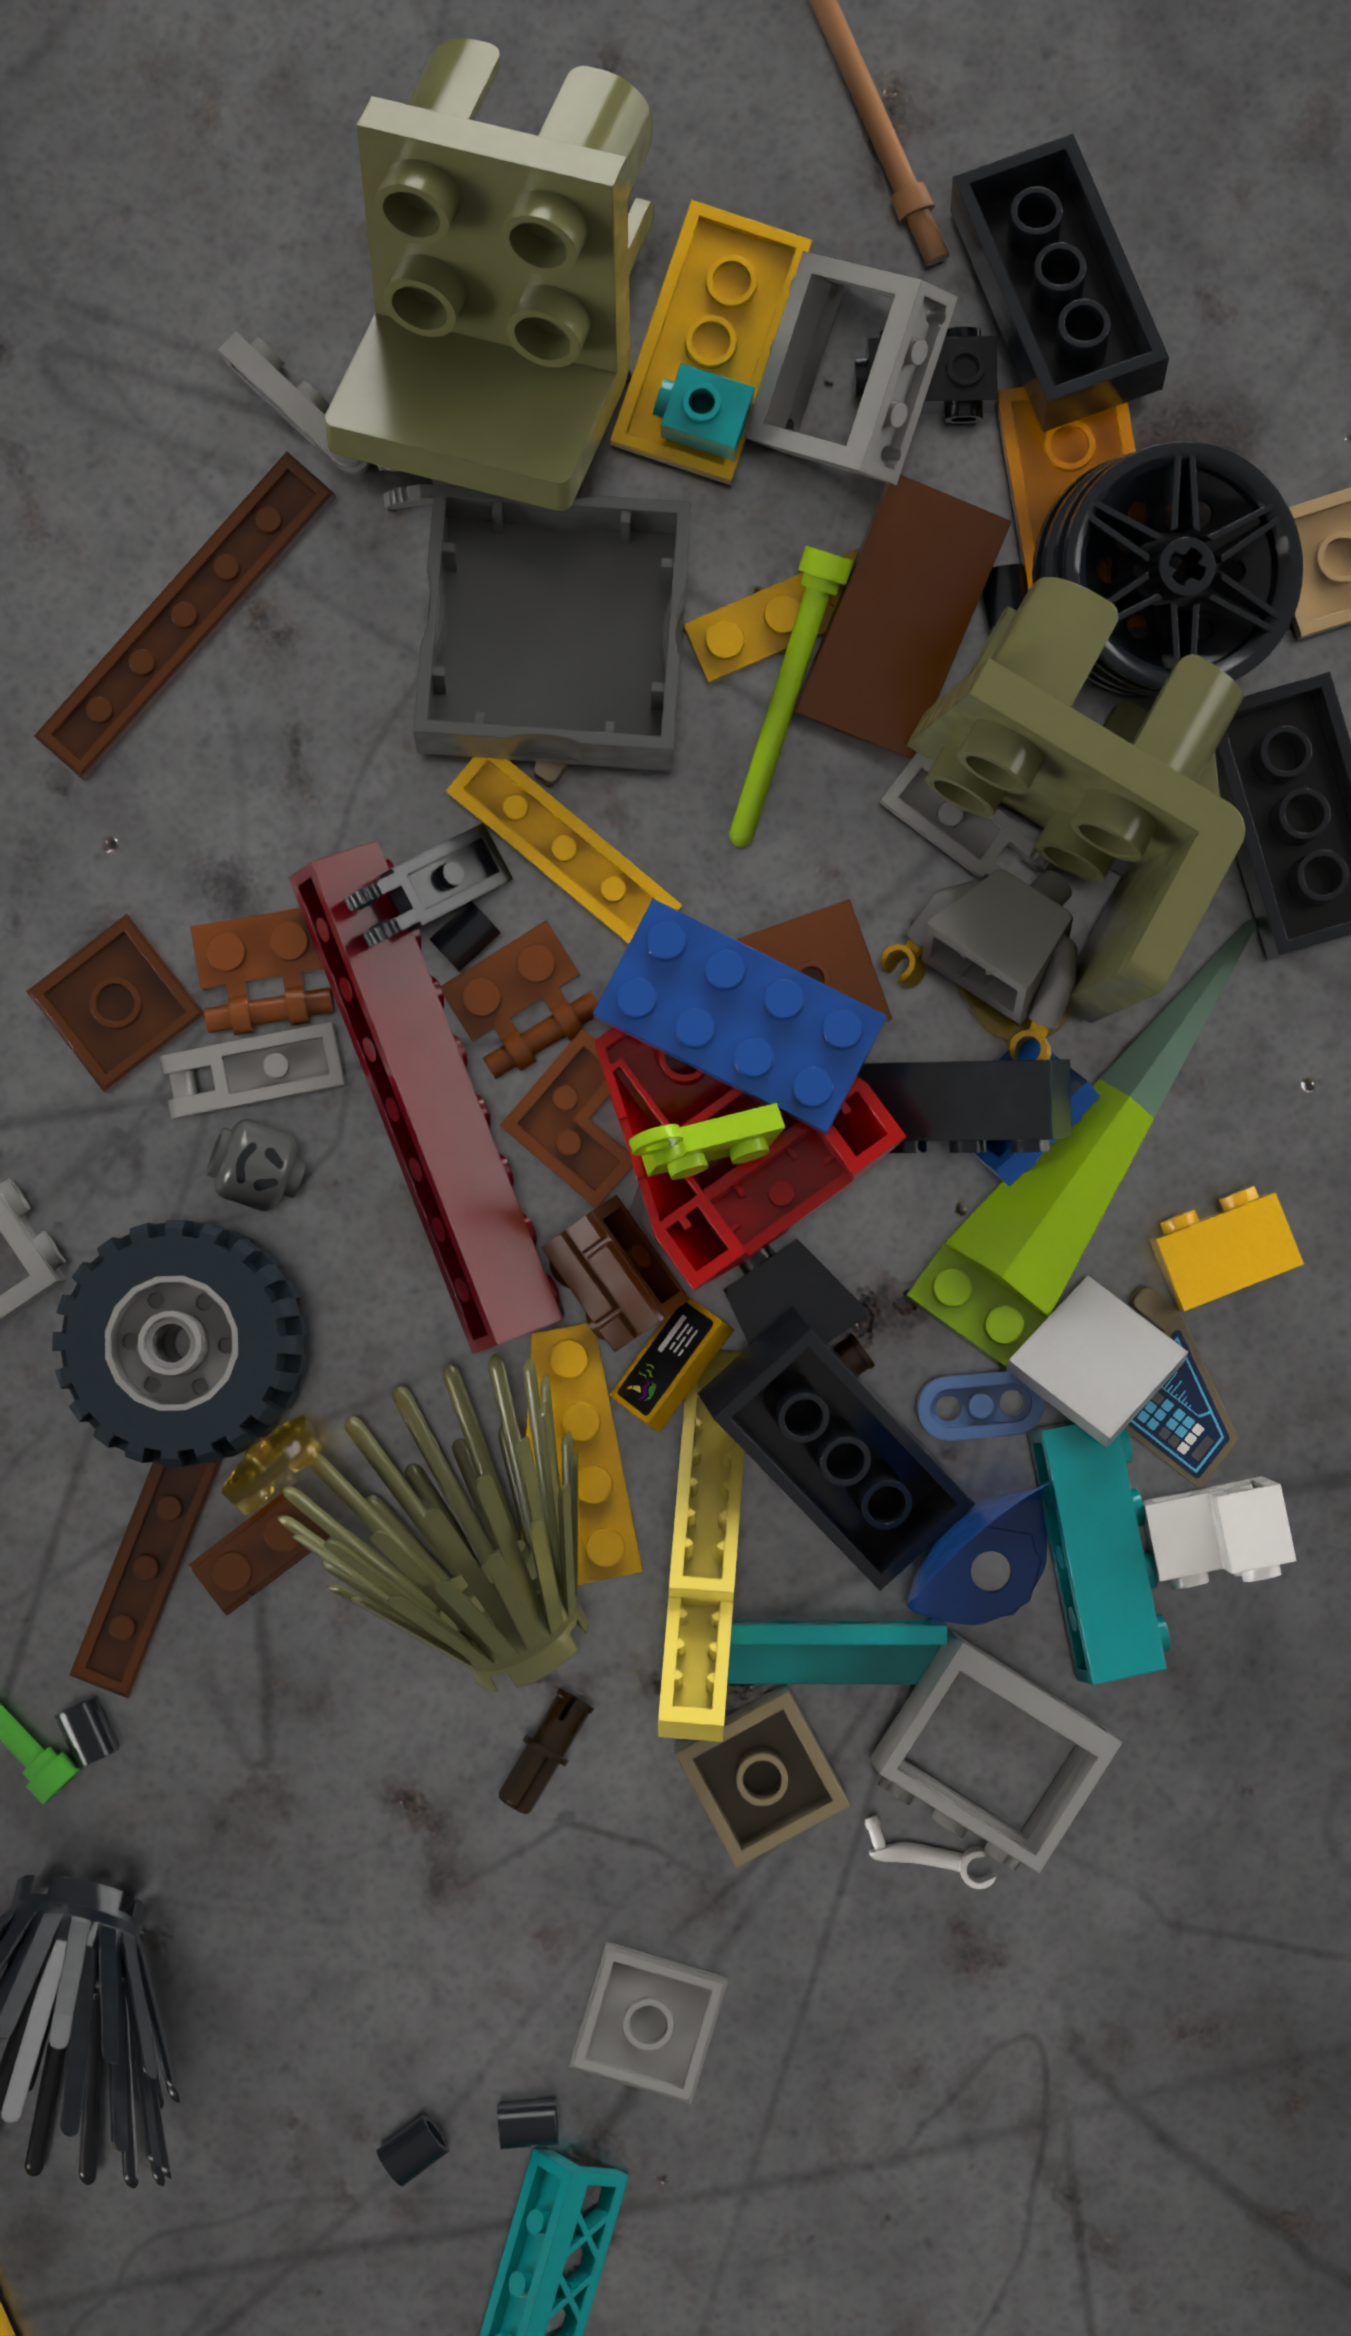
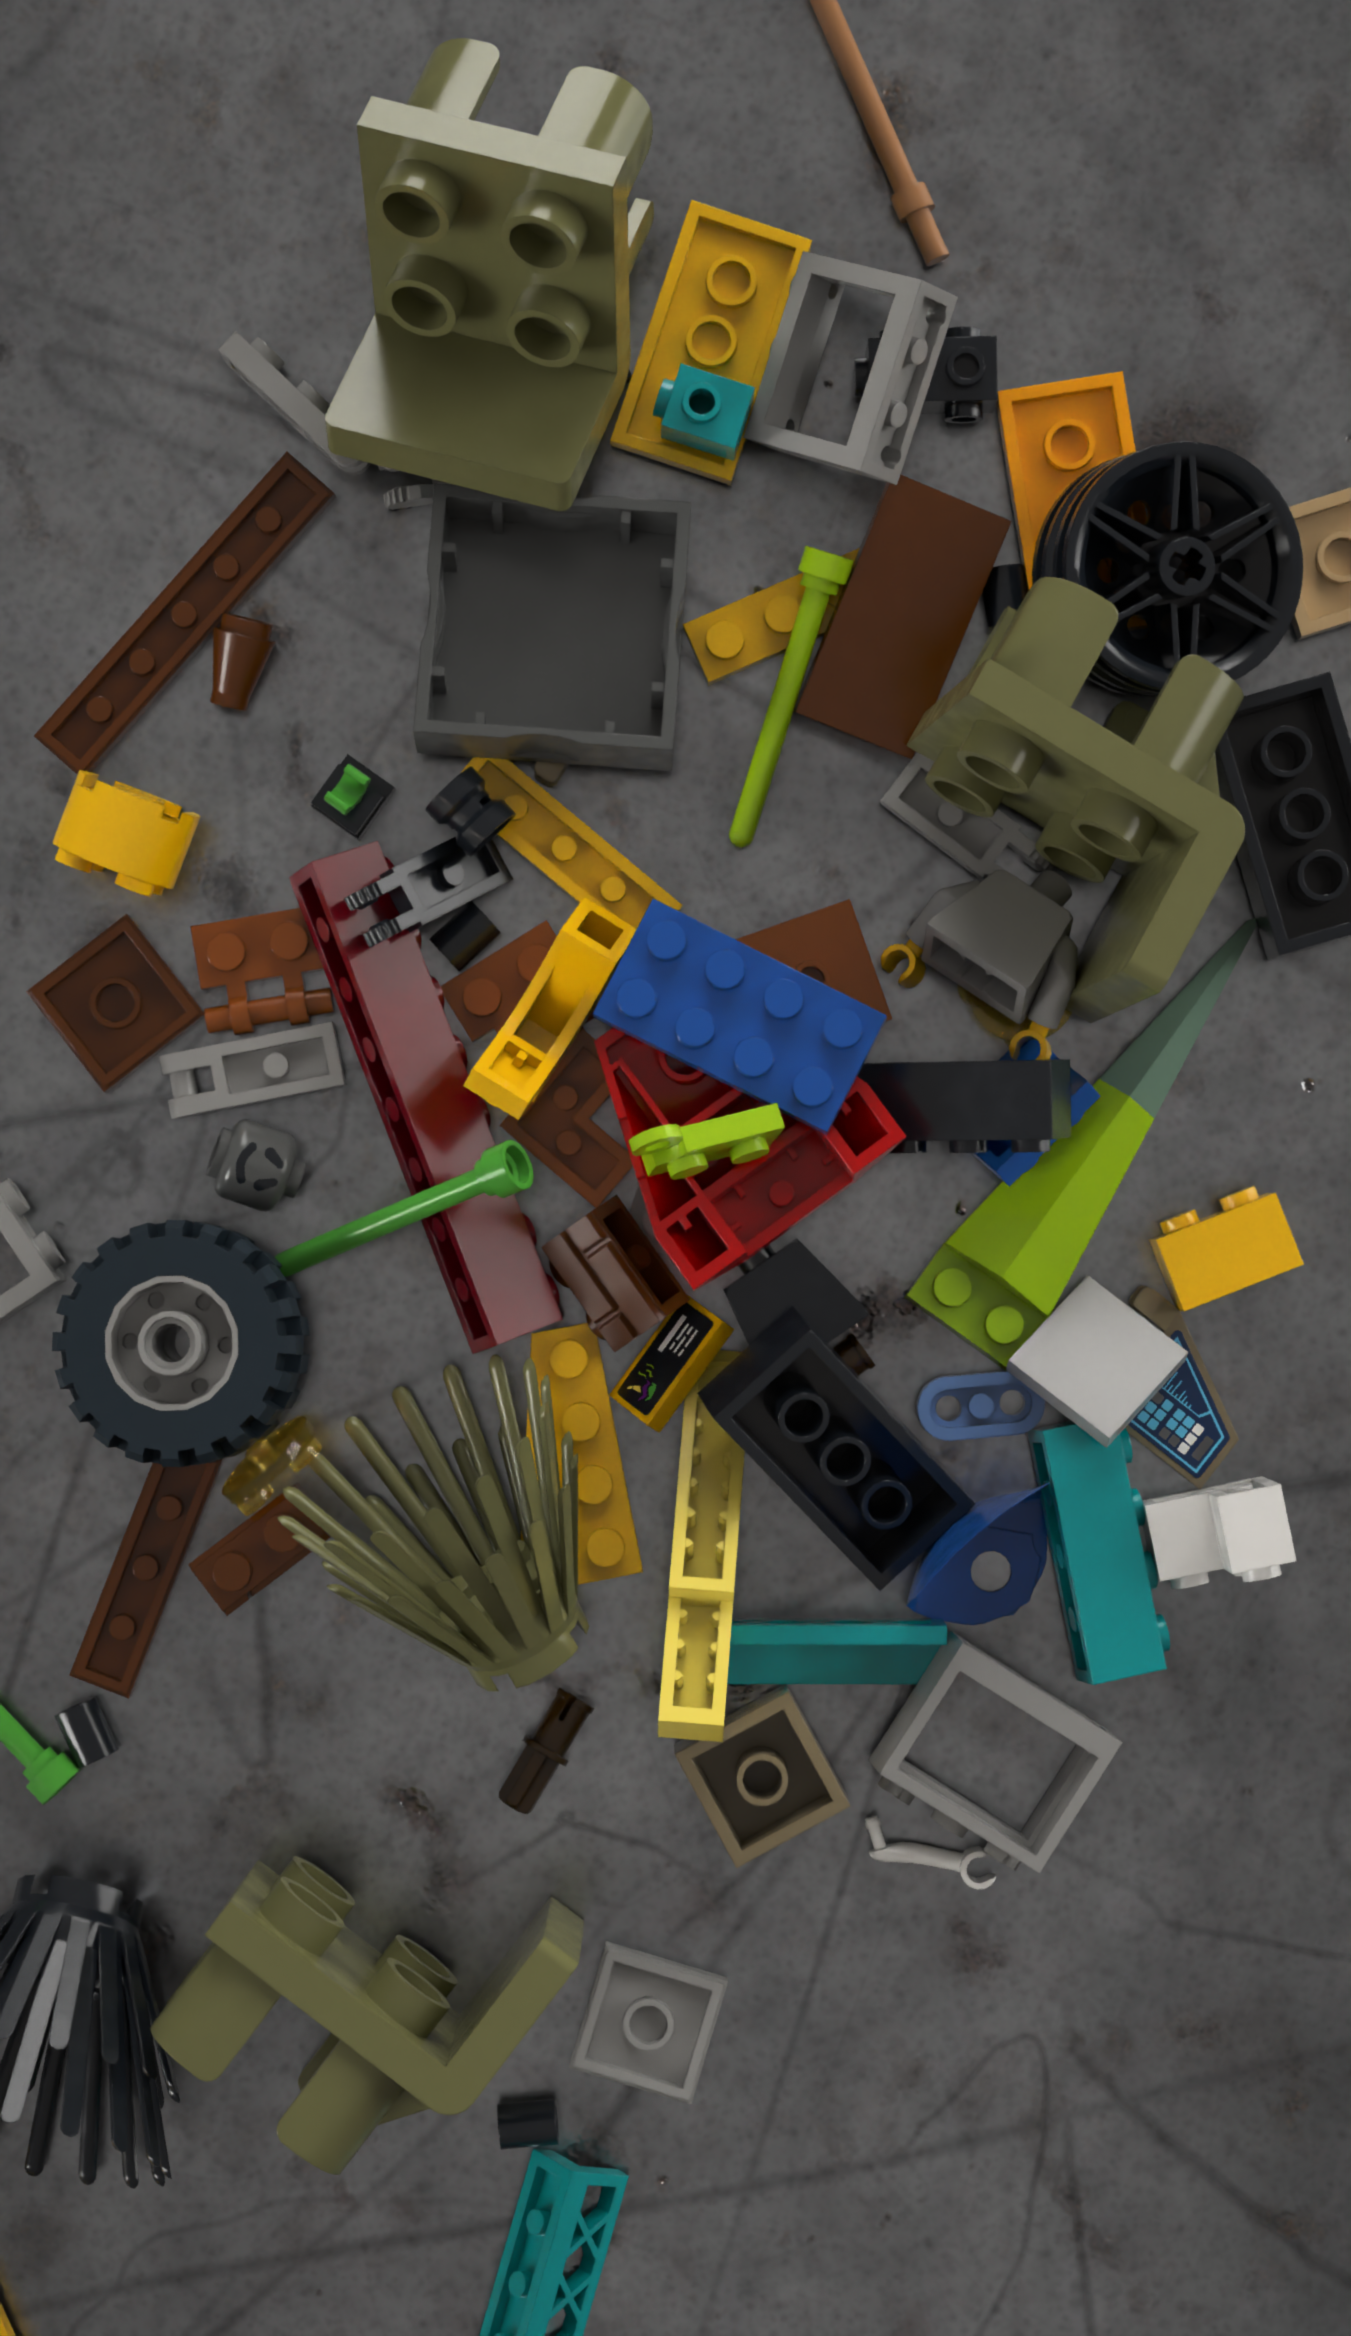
(124, 833): none -> yellow brick
(239, 658): none -> reddish brown cone
(352, 797): none -> black piece
(388, 2015): none -> olive piece
(412, 2150): black hinge -> none
(470, 811): none -> black wheel
(499, 1172): none -> bright green piece
(551, 1009): none -> yellow arch
(1058, 282): black brick -> none

